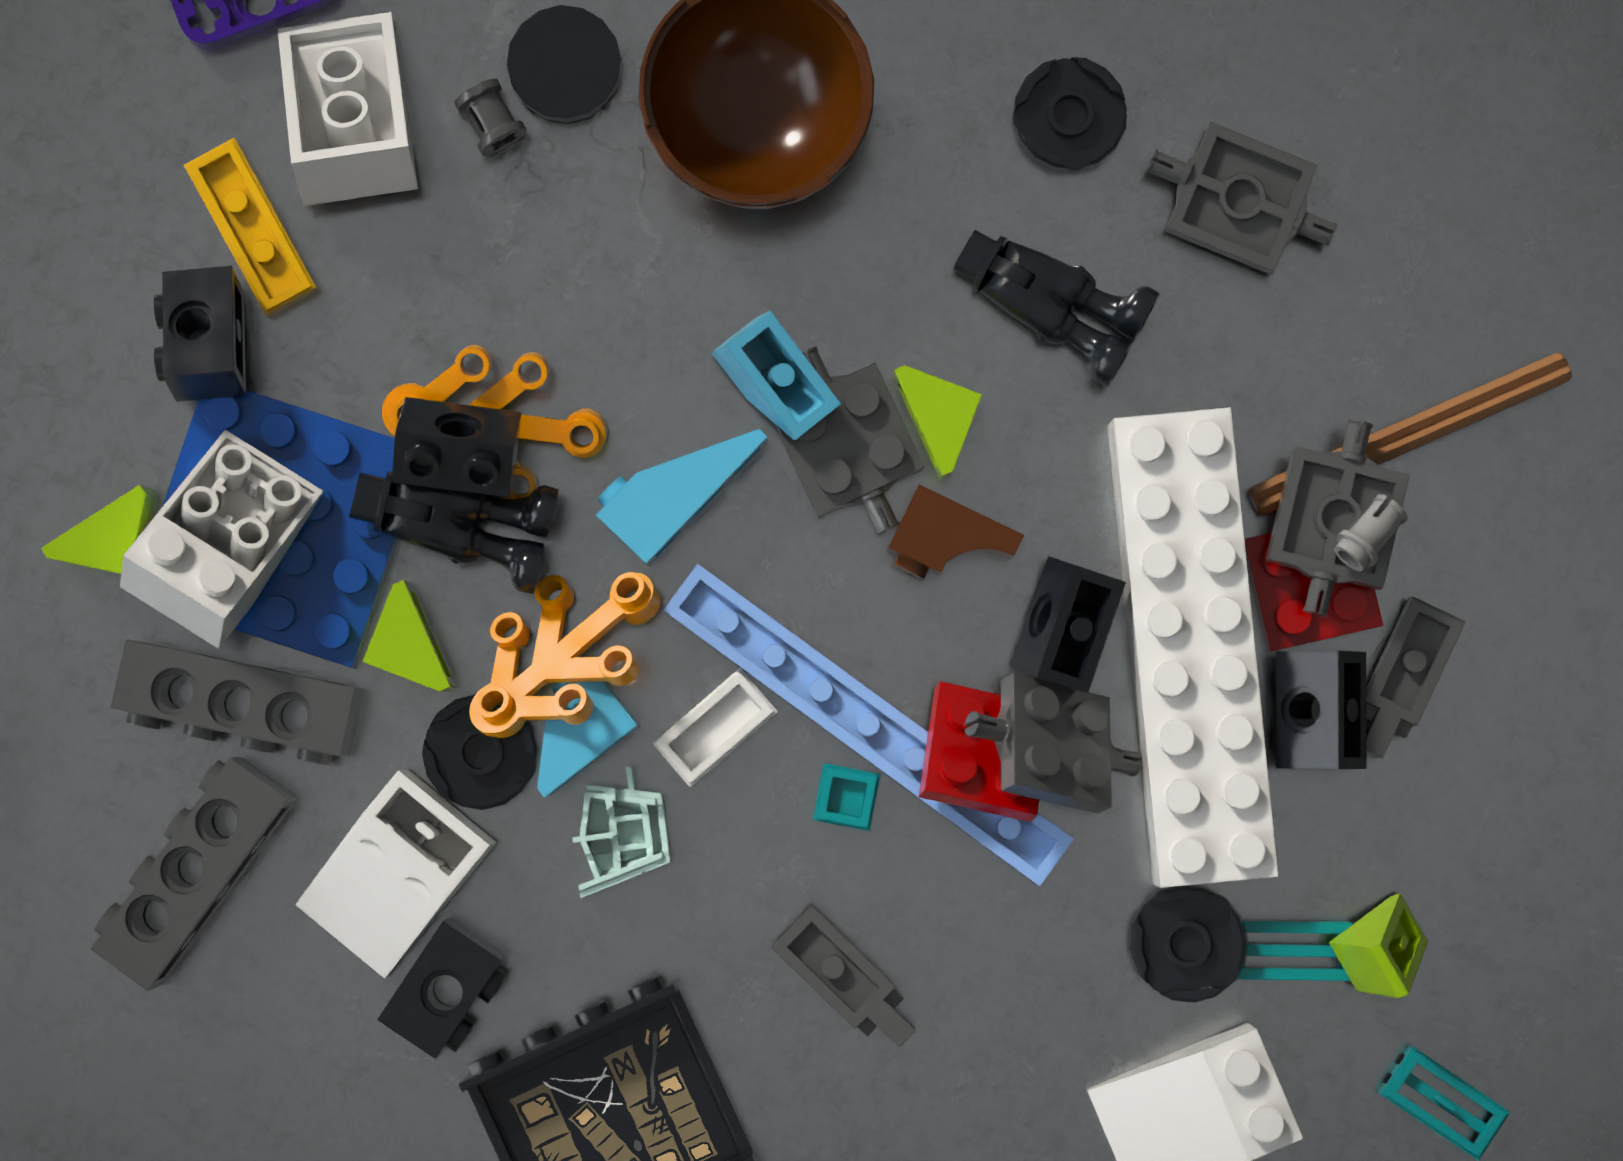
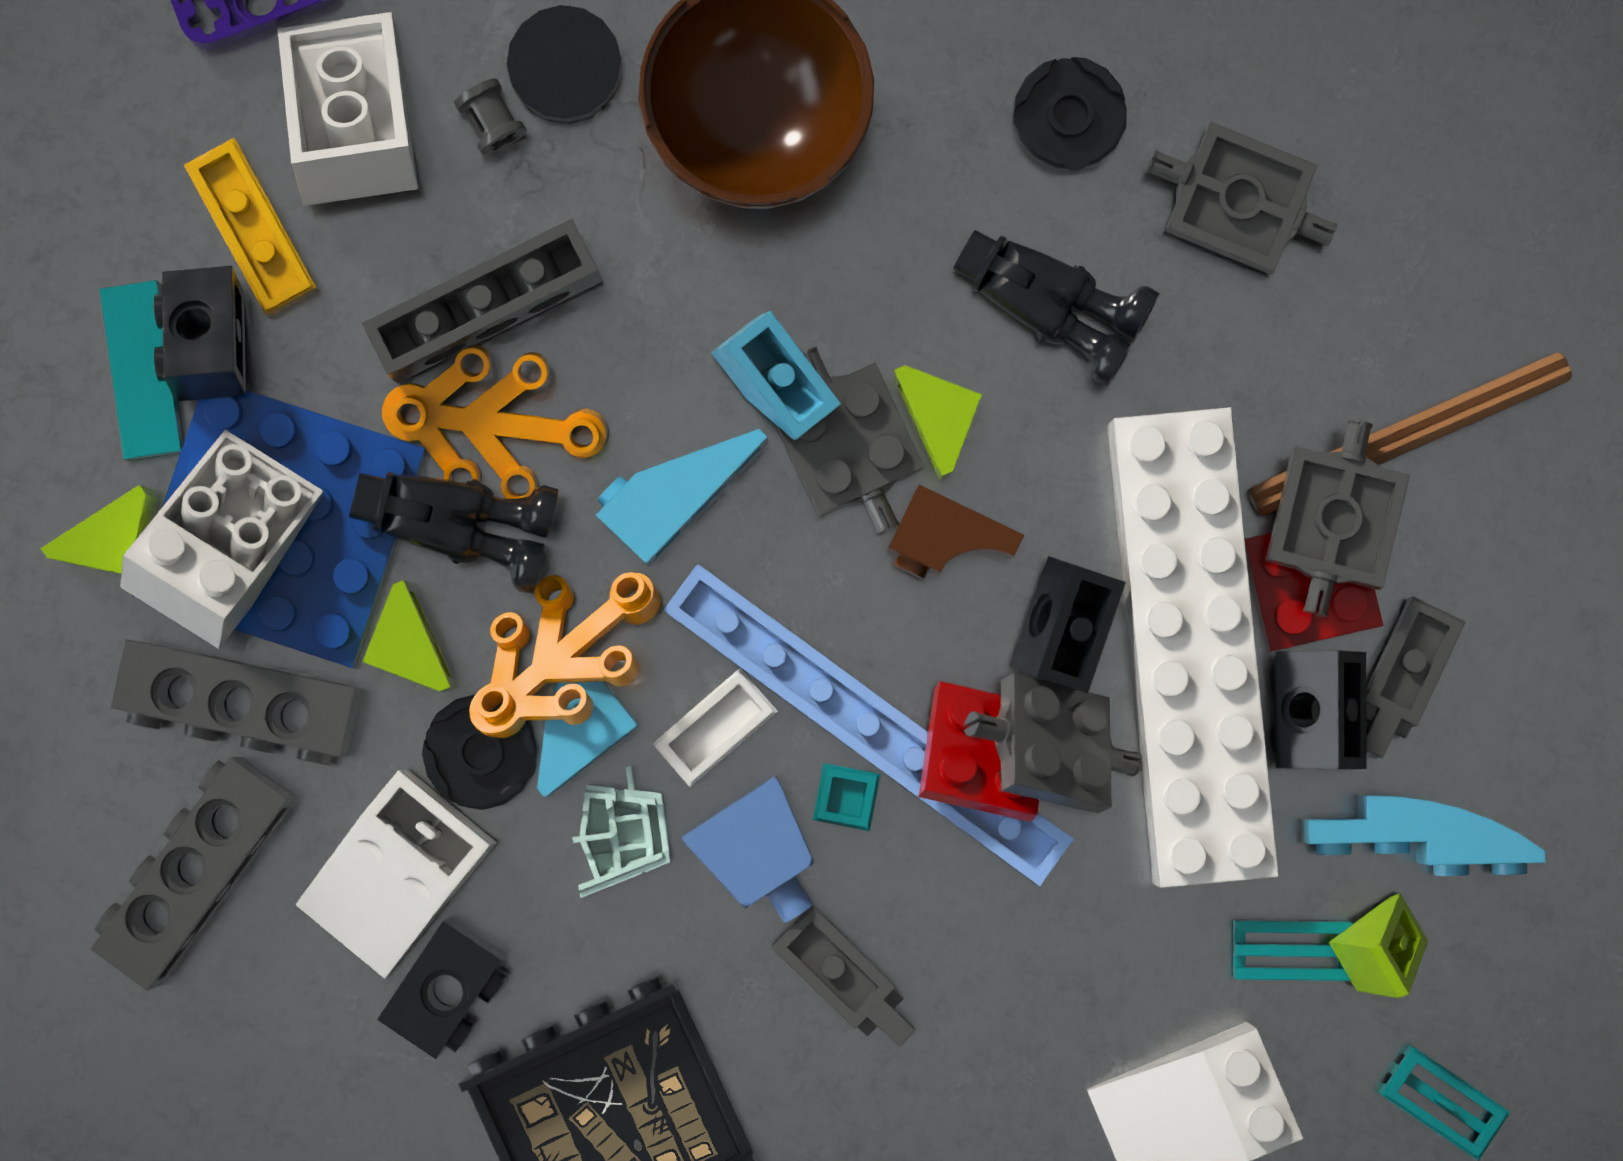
(144, 406): none -> teal tile
(456, 447): black brick -> none
(482, 301): none -> dark grey brick
(757, 850): none -> medium blue torso
(1189, 943): black tile -> none
(1368, 535): light grey pin -> none
(1441, 833): none -> medium azure slope

